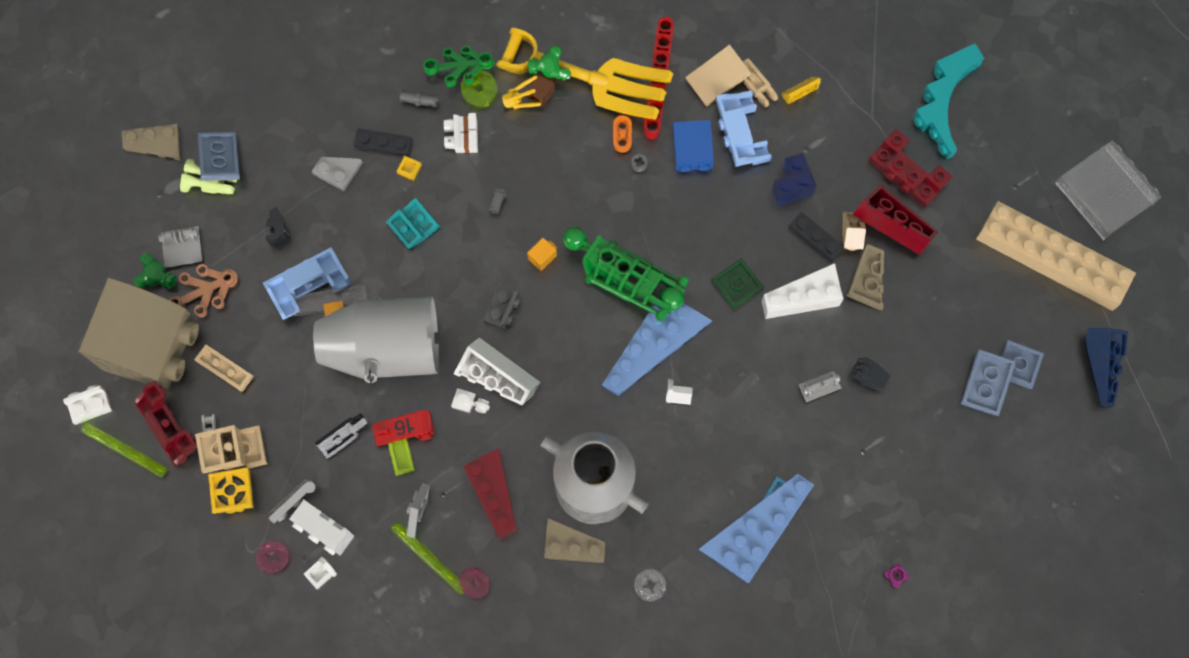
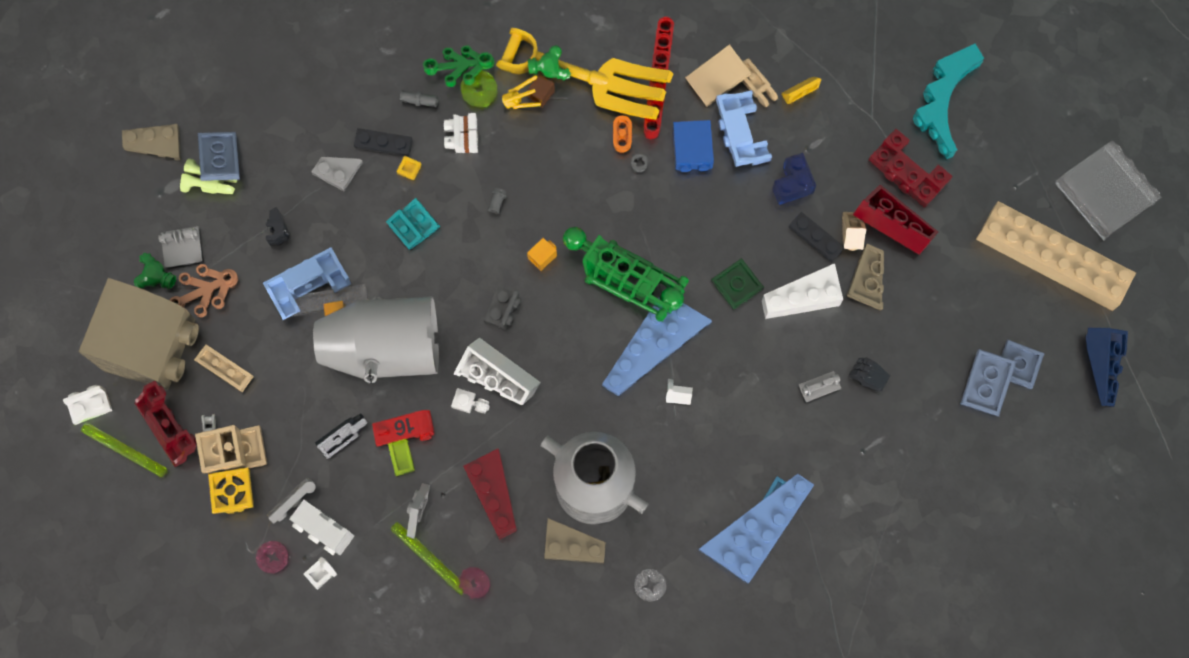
(897, 569): magenta plate -> none

